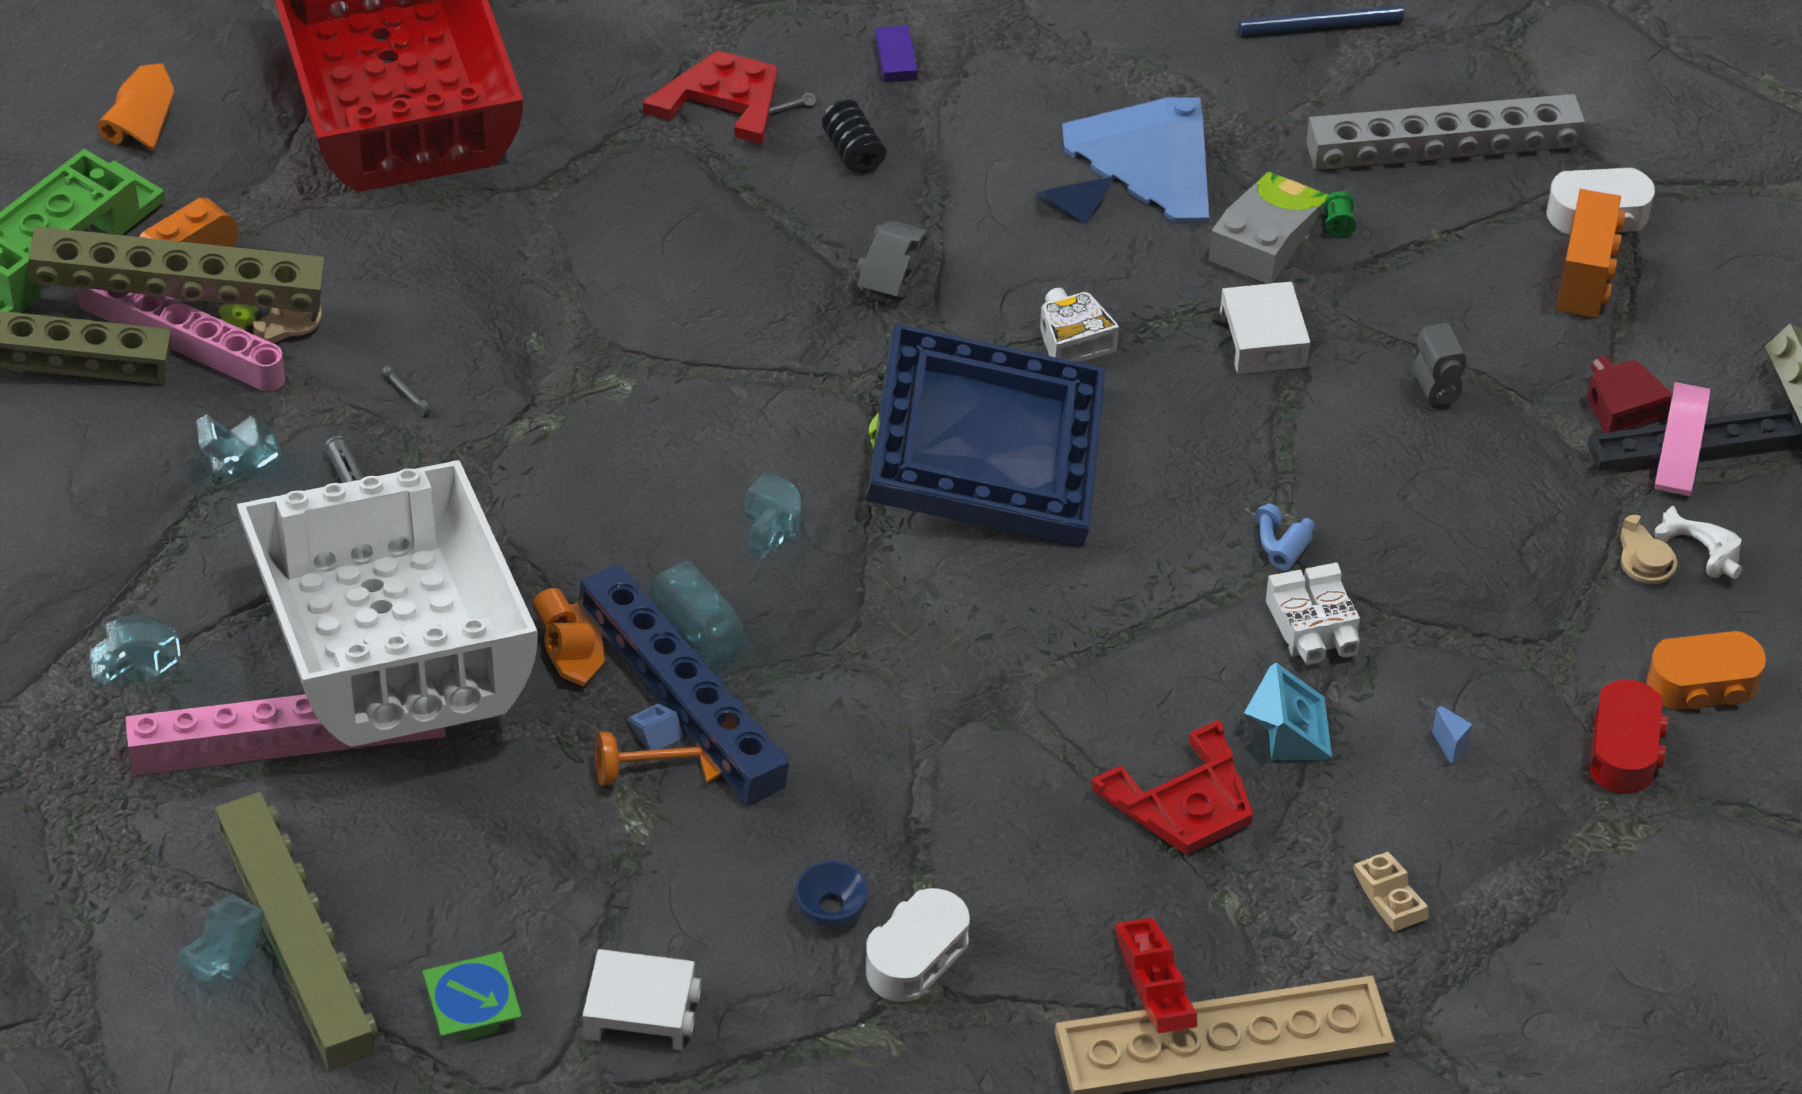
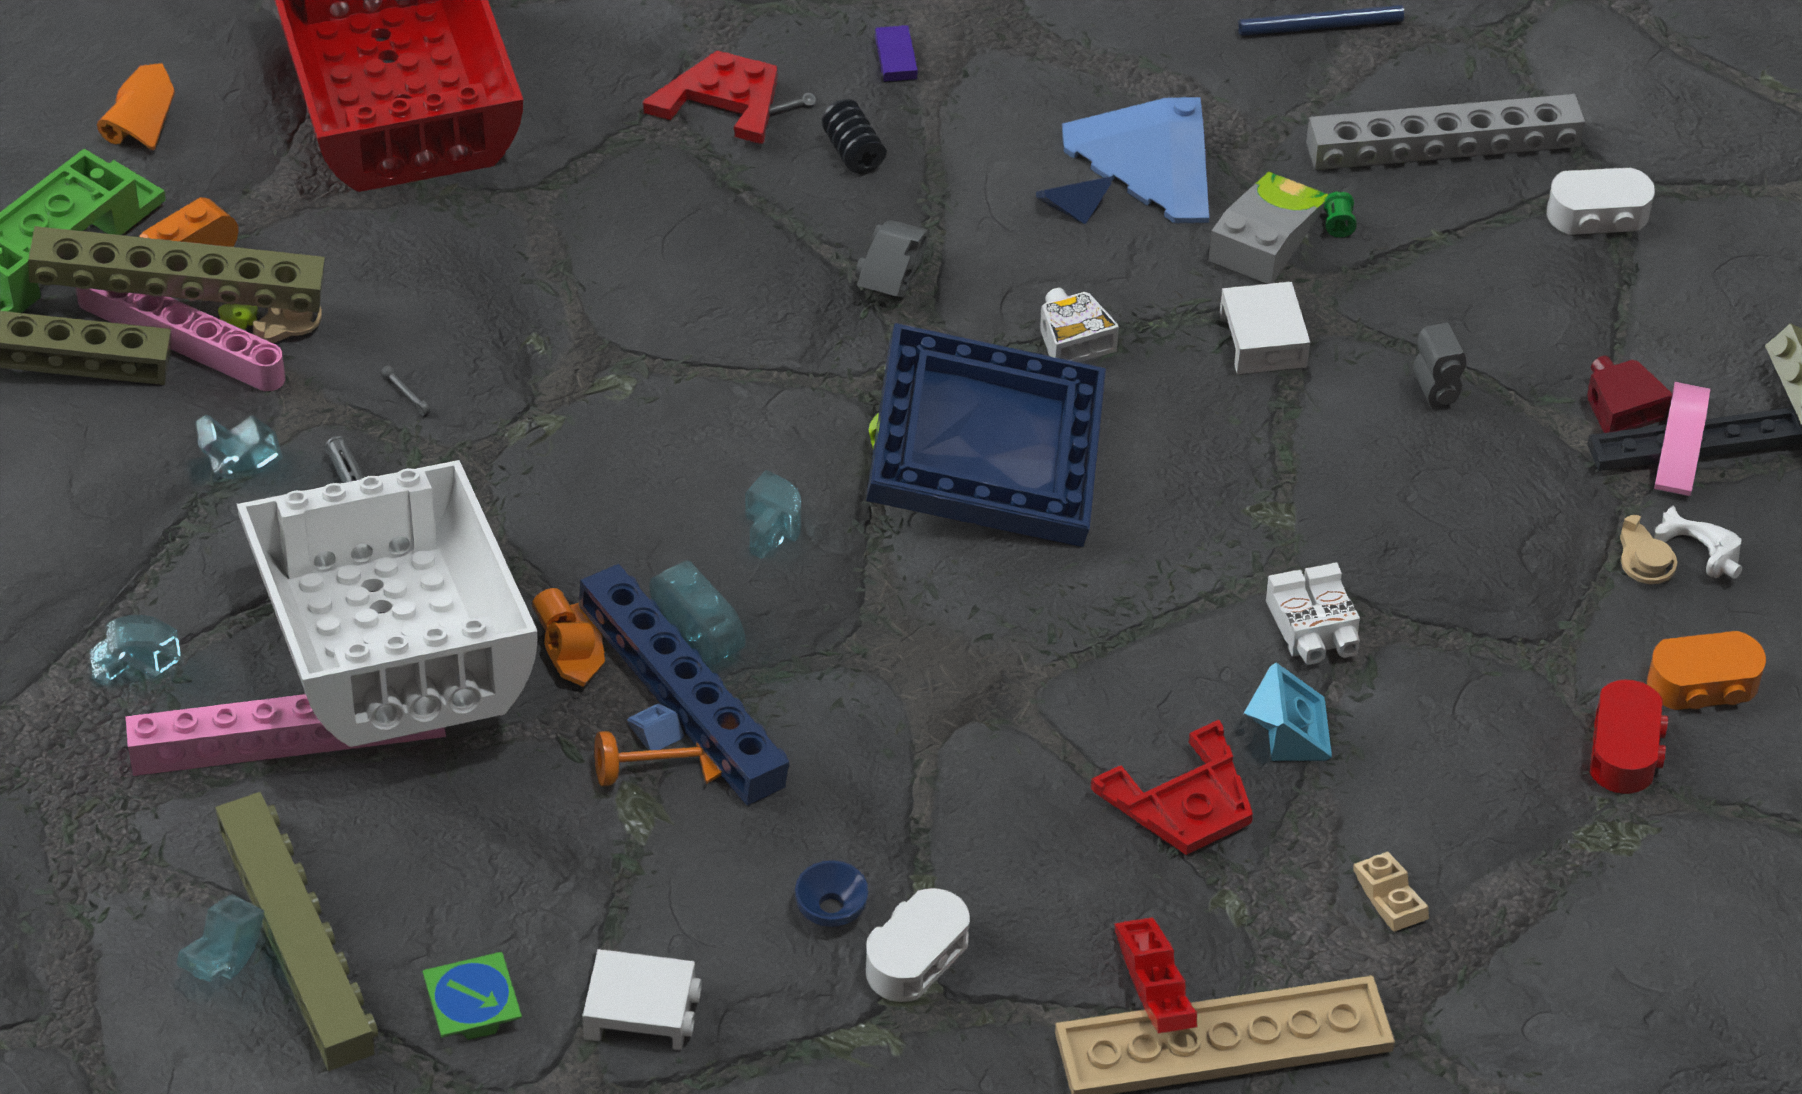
(1292, 544): medium blue plant -> none
(1451, 733): medium blue slope -> none
(1589, 253): orange brick -> none

